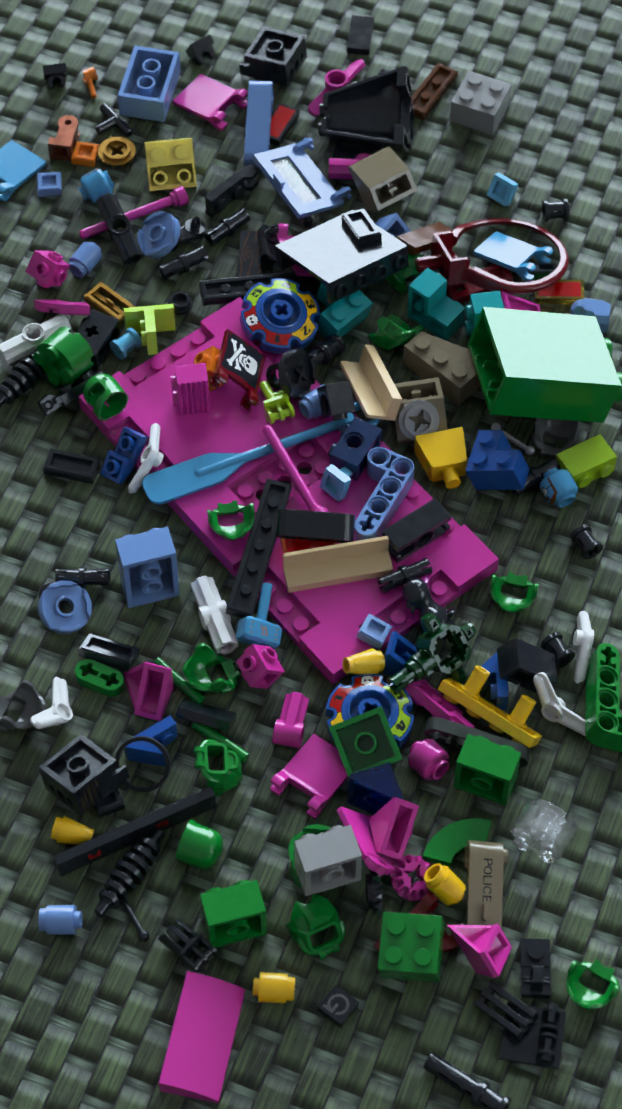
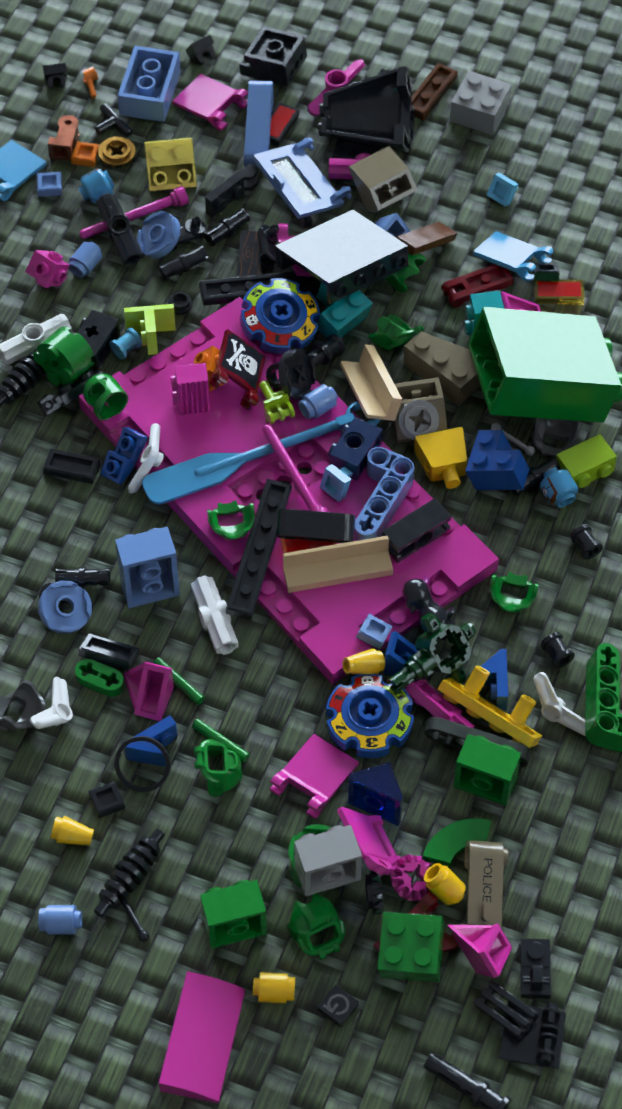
(62, 307): dark pink tile -> none
(82, 774): black piece -> none
(104, 304): pearl gold tile -> none
(133, 831): black tile -> none
(186, 943): black arm -> none
(199, 846): green helmet -> none
(200, 661): green helmet -> none
(205, 714): black tile -> none
(258, 630): dark azure piece -> none
(260, 666): dark pink brick -> none
(290, 727): dark pink piece -> none
(336, 400): black brick -> none
(360, 35): black tile -> none
(361, 227): tile -> none
(365, 741): green brick -> none
(393, 827): dark pink slope -> none
(404, 574): black pin -> none
(429, 759): dark pink head -> none
(432, 307): teal brick -> none
(458, 271): dark red brick -> none
(522, 661): black piece -> none
(543, 830): clear brick -> none
(555, 210): black bush -> none
(583, 996): green helmet -> none
(584, 640): white piece -> none
(593, 307): medium blue rock -> none

